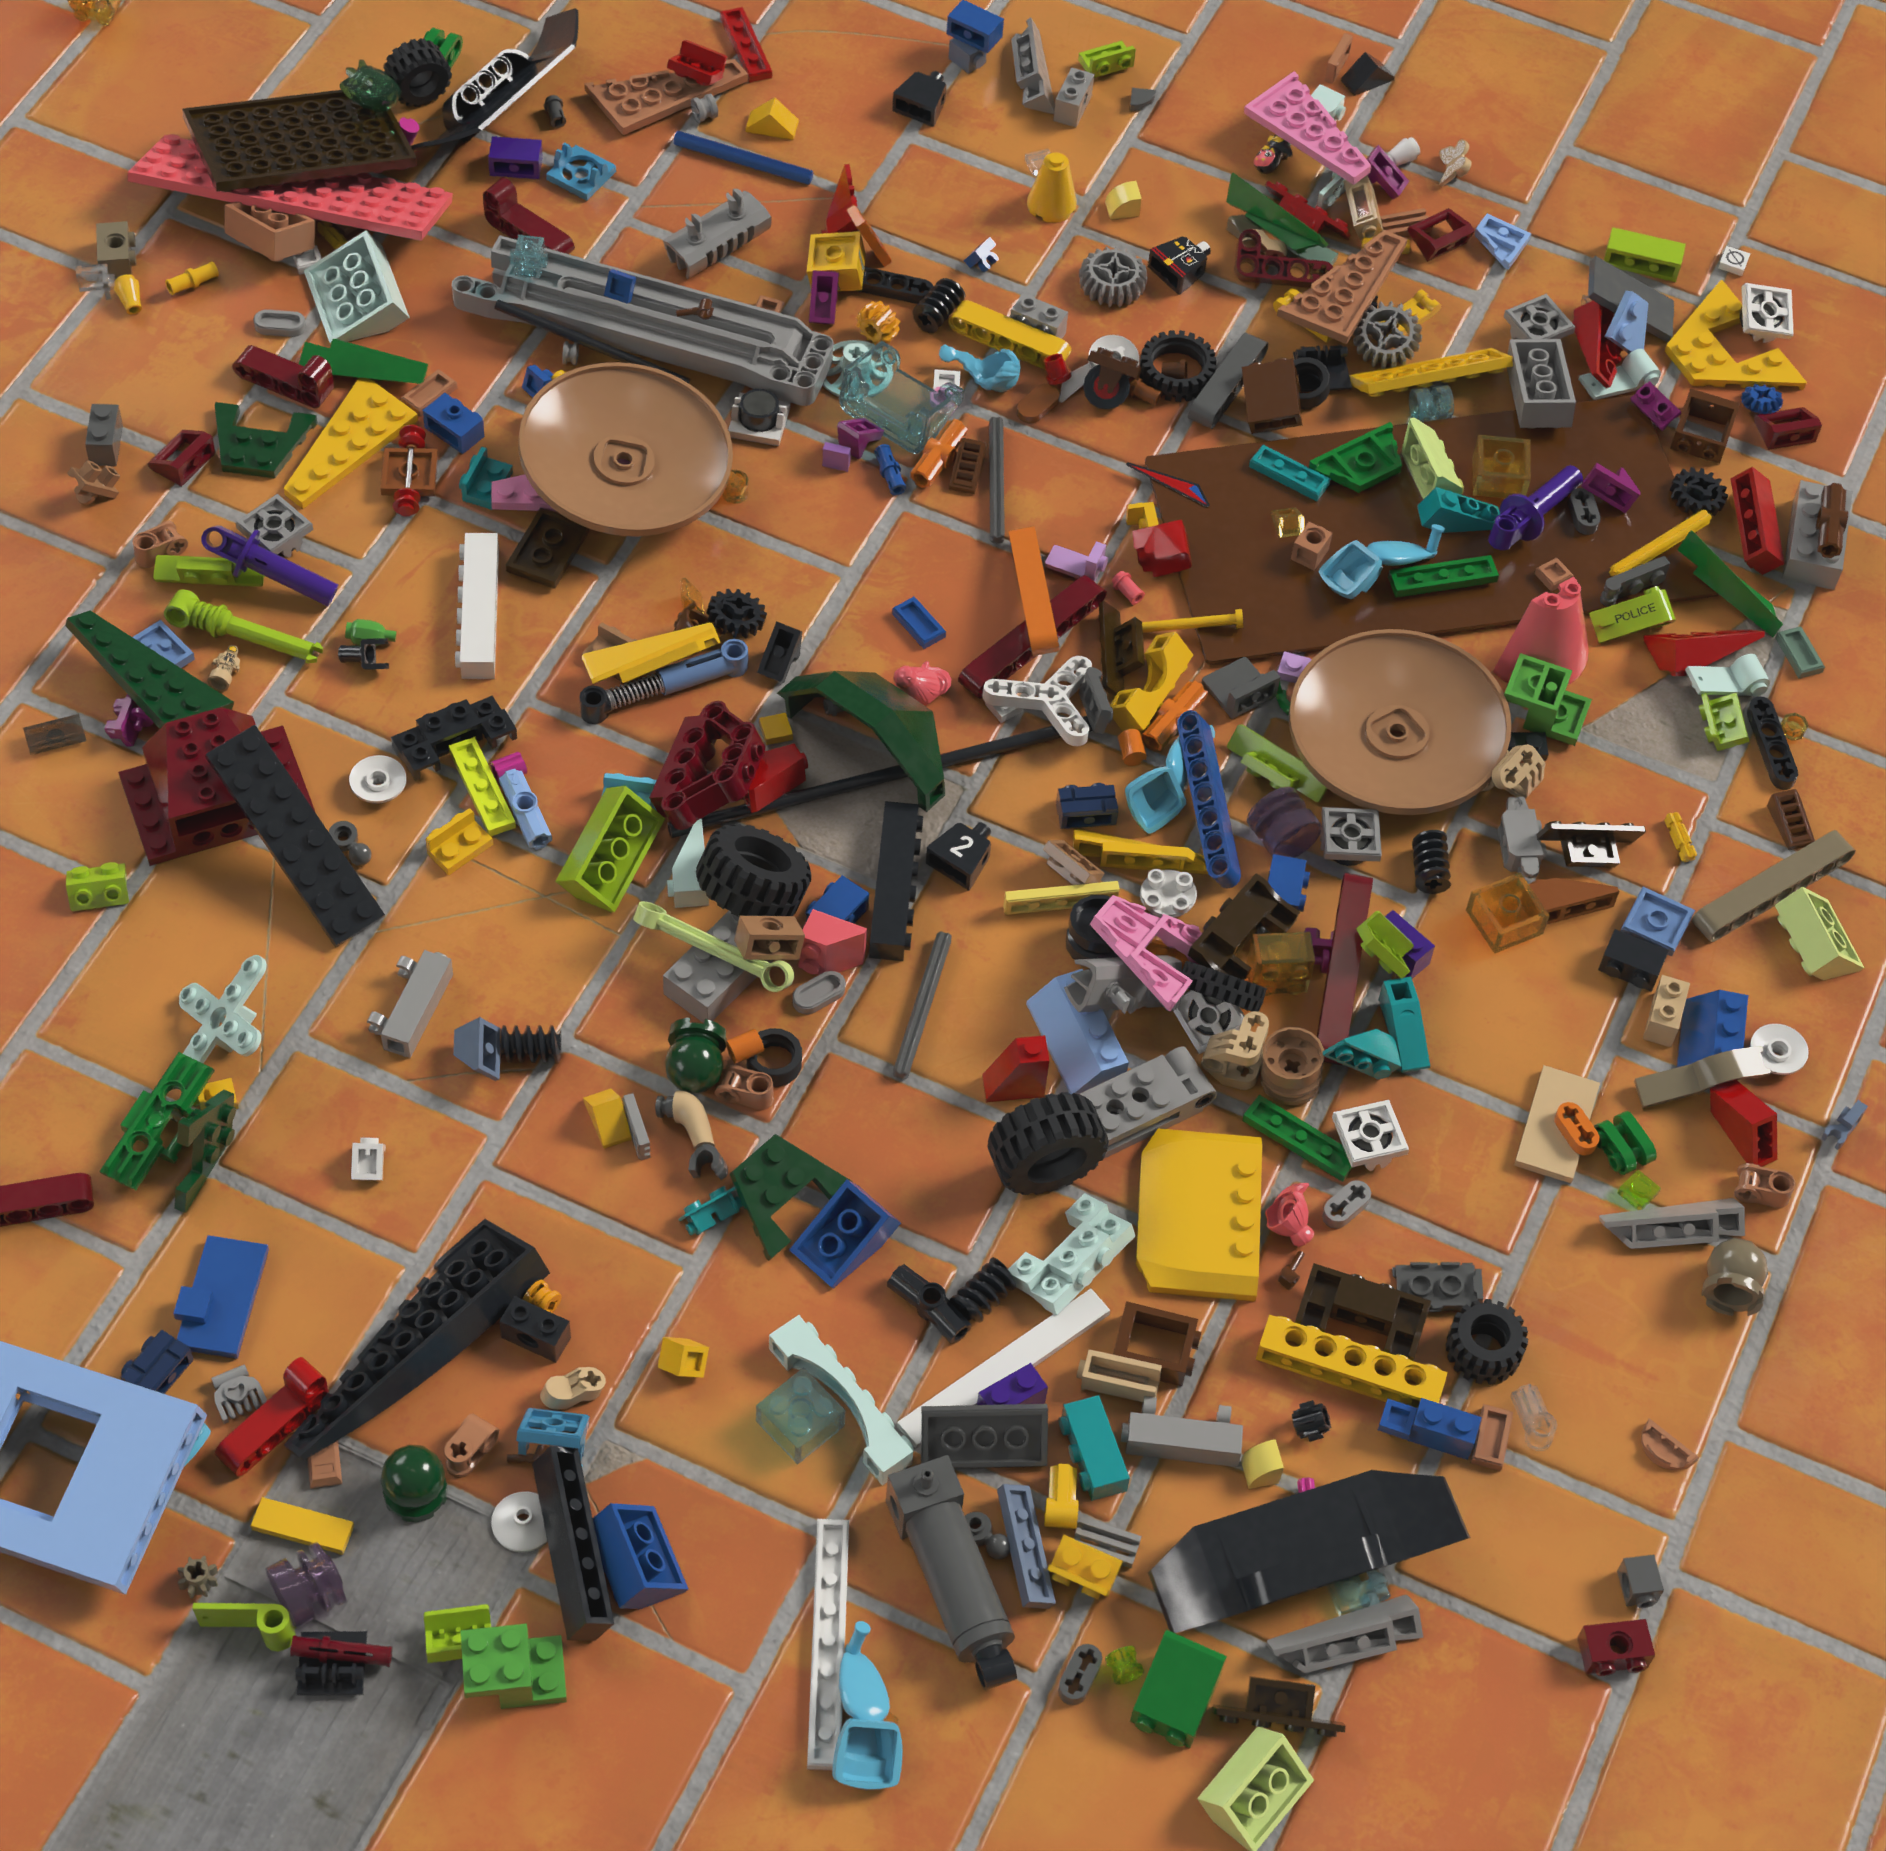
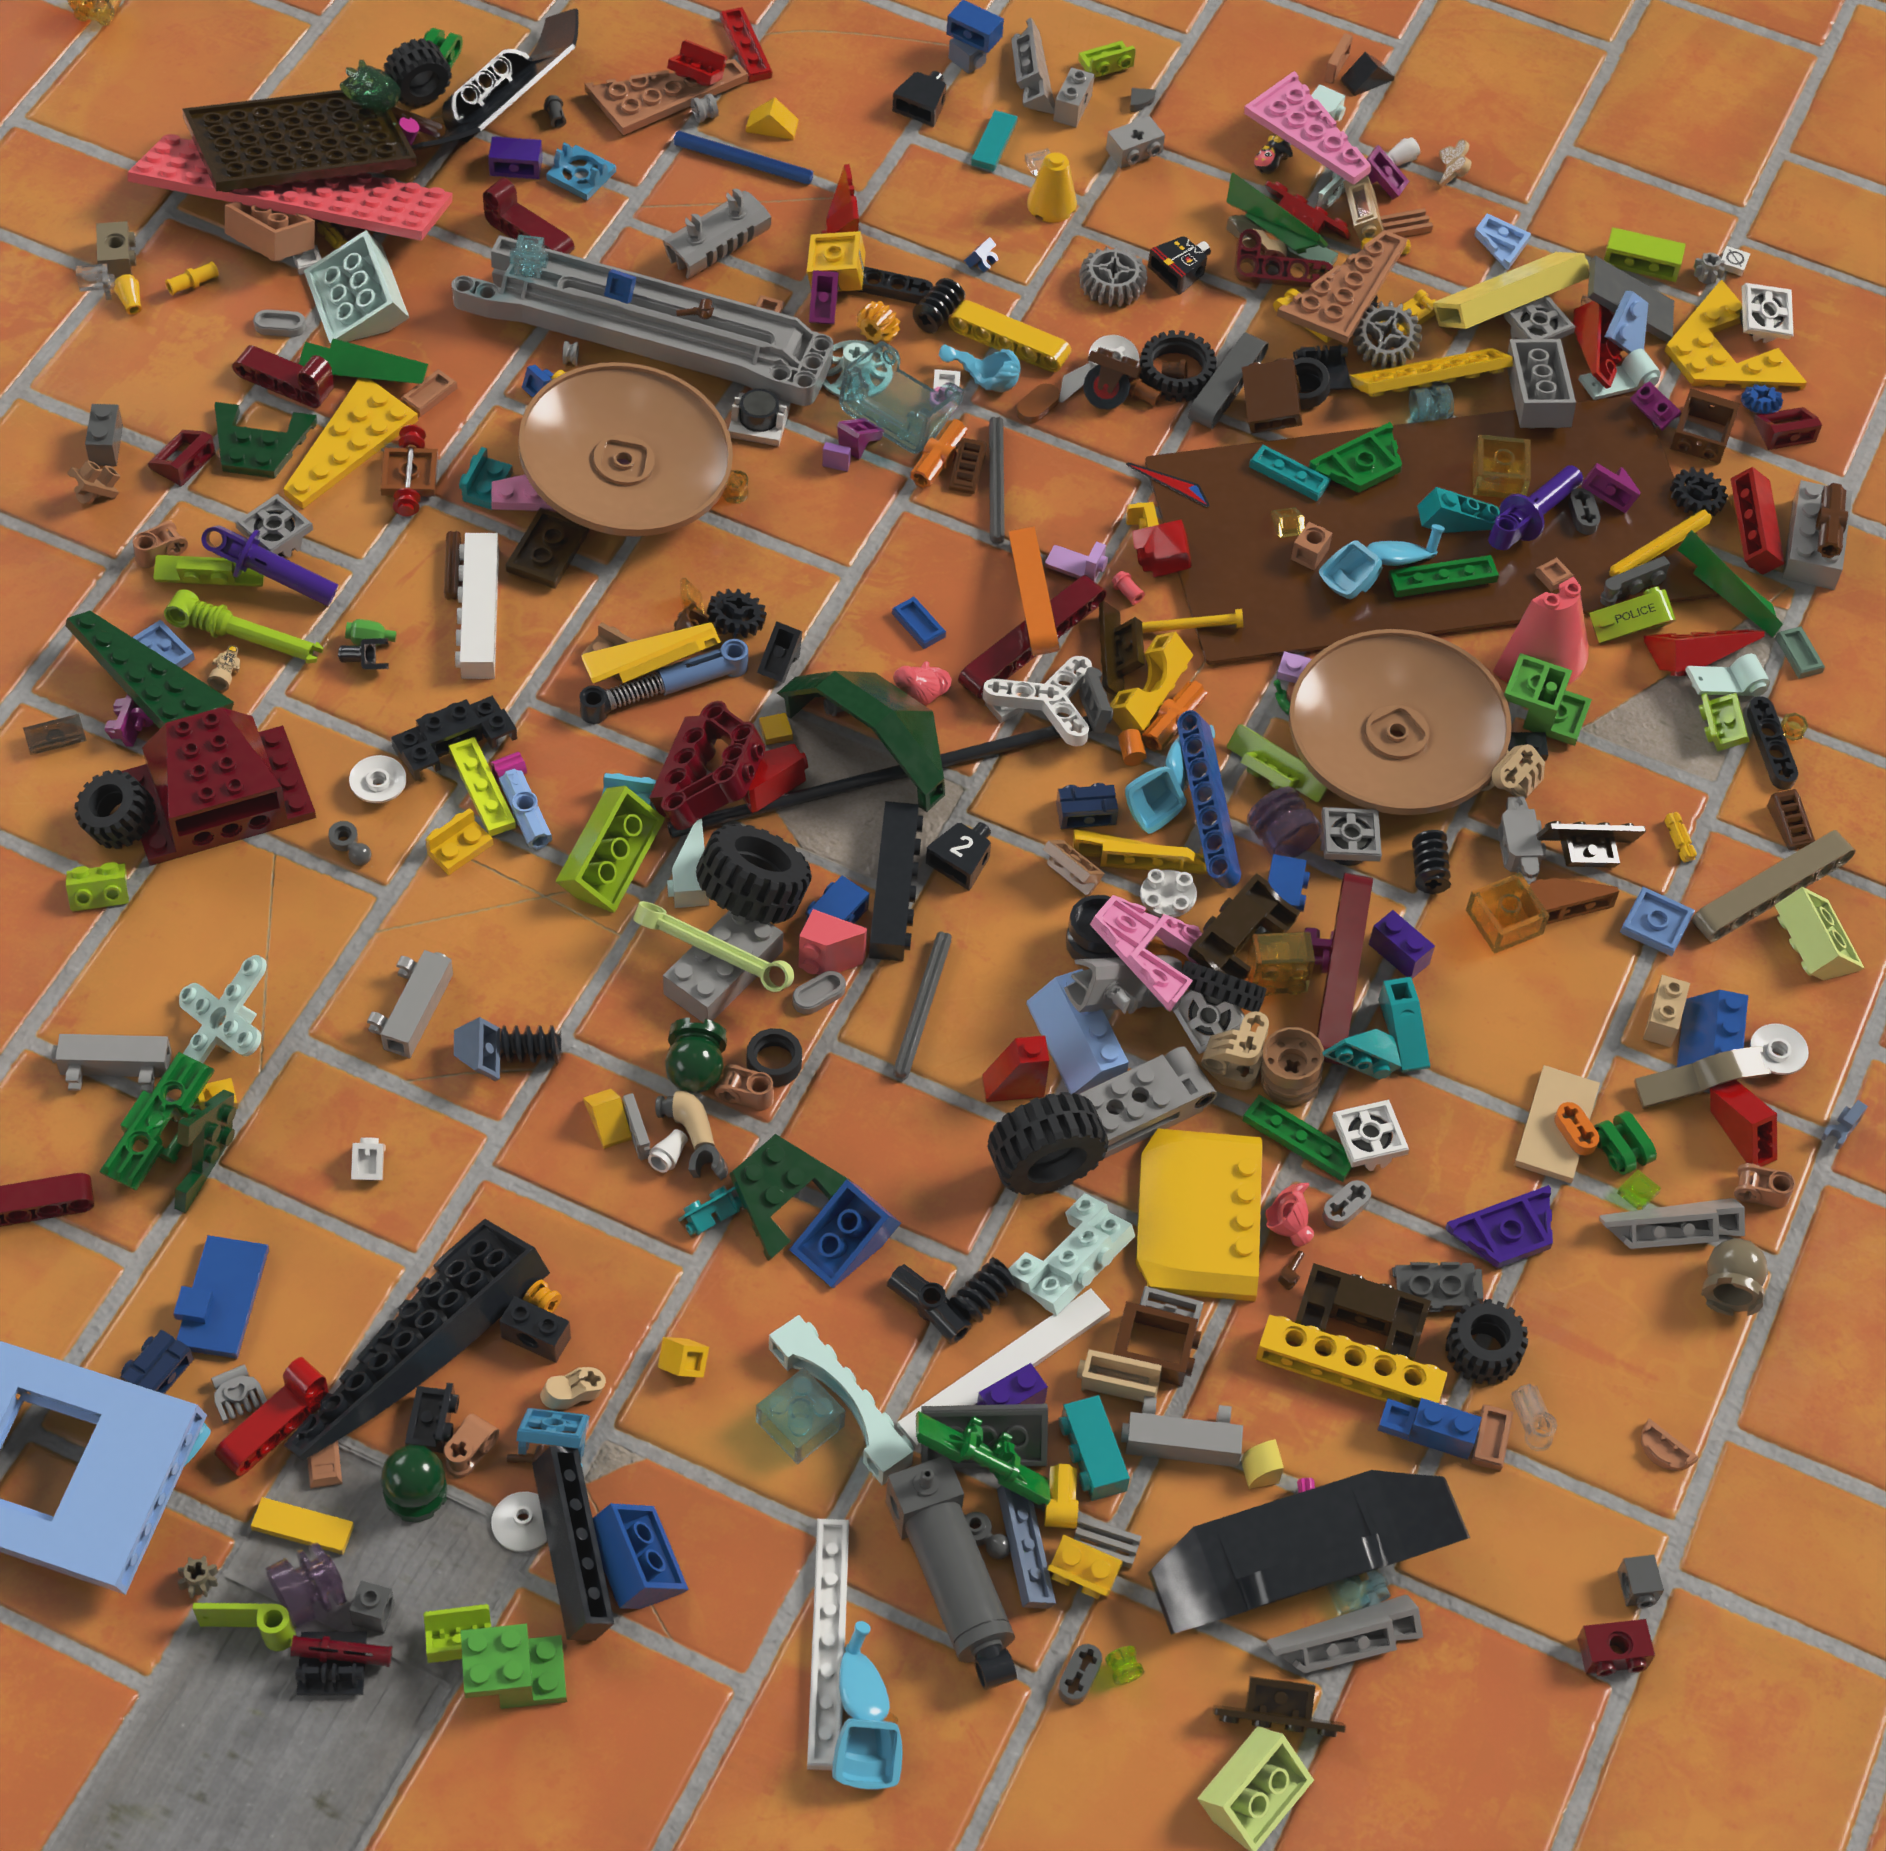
(102, 797): none -> black tyre
(112, 1056): none -> light grey brick
(295, 835): black plate -> none
(372, 1607): none -> dark grey brick
(425, 125): none -> reddish brown axle
(431, 1417): none -> black bracket
(452, 563): none -> reddish brown axle
(453, 423): blue brick -> none
(578, 337): black piece -> none
(666, 1153): none -> white cone
(744, 1046): orange piece -> none
(769, 937): medium nougat brick -> none
(869, 235): orange tile -> none
(890, 469): blue pin -> none
(994, 140): none -> teal tile
(1000, 1459): none -> green piece
(1040, 315): light grey brick -> none
(1054, 897): light yellow tile -> none
(1056, 369): red piece -> none
(1124, 201): light yellow brick -> none
(1135, 142): none -> light grey brick
(1172, 1299): none -> light grey tile
(1178, 1689): green slope -> none
(1241, 686): dark grey bracket -> none
(1311, 1420): black gear -> none
(1386, 942): lime bracket -> none
(1428, 460): yellowish green slope -> none
(1433, 248): dark red tile -> none
(1508, 1229): none -> dark purple wing
(1511, 290): none -> light yellow brick
(1633, 960): black brick -> none
(1709, 268): none -> light grey gear

